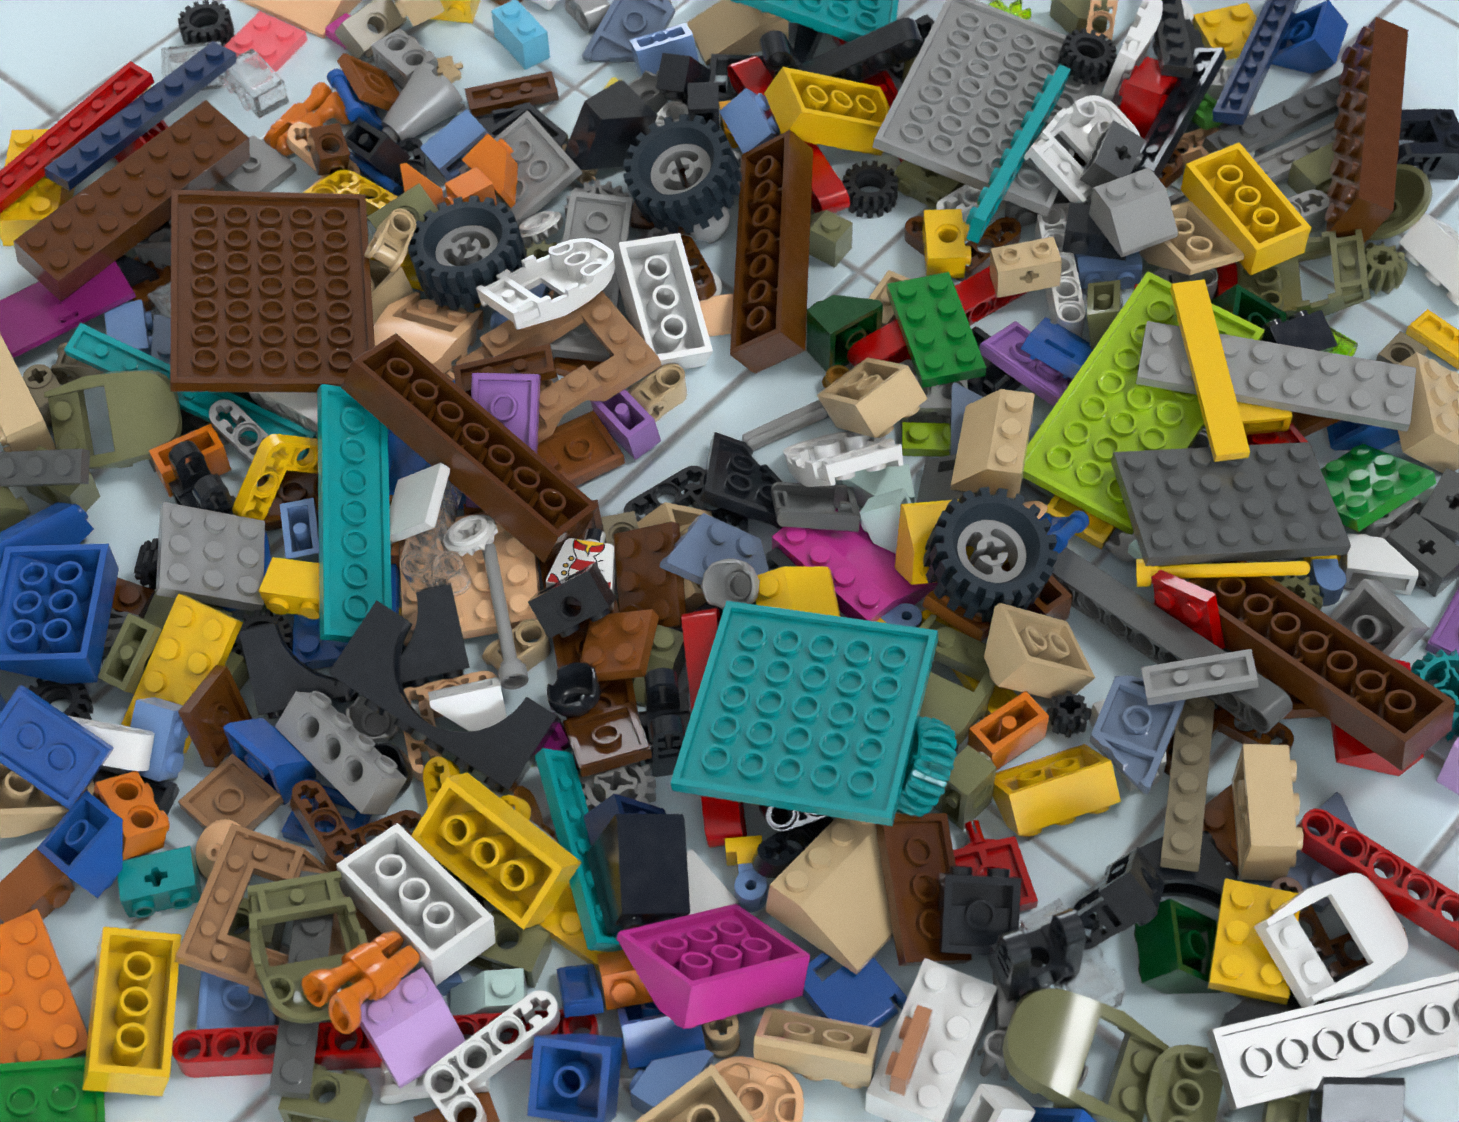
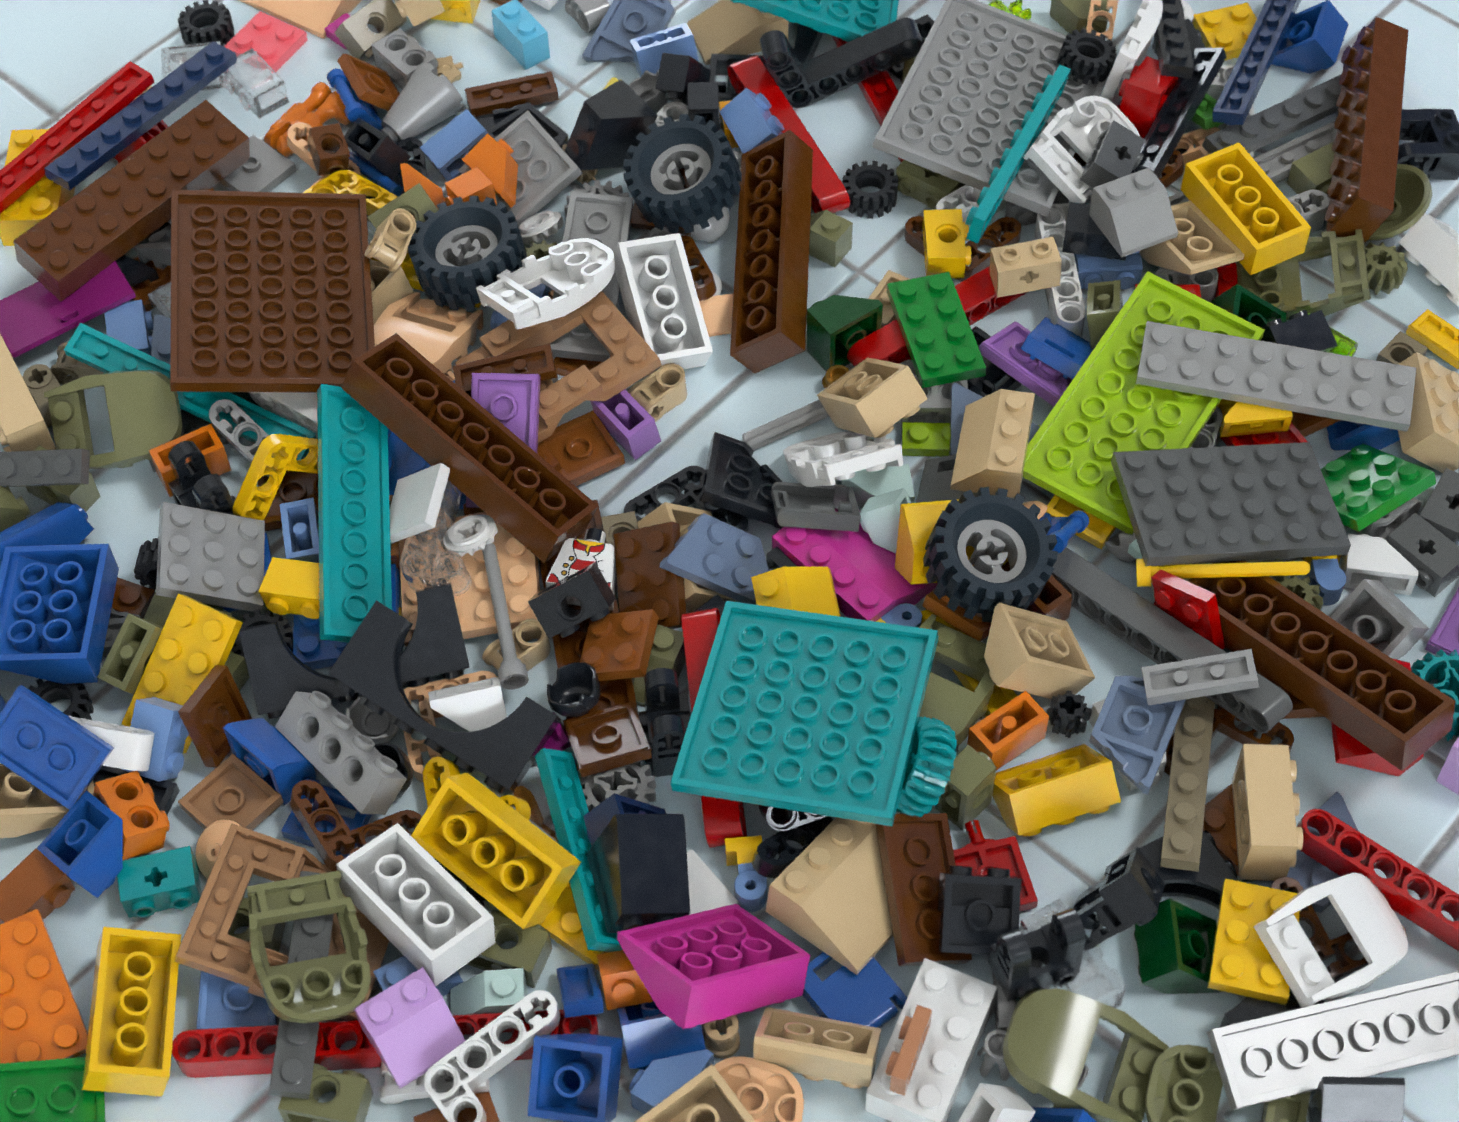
(373, 969): orange piece -> none
(730, 581): light grey hair -> none
(827, 109): yellow brick -> none
(1209, 371): yellow tile -> none

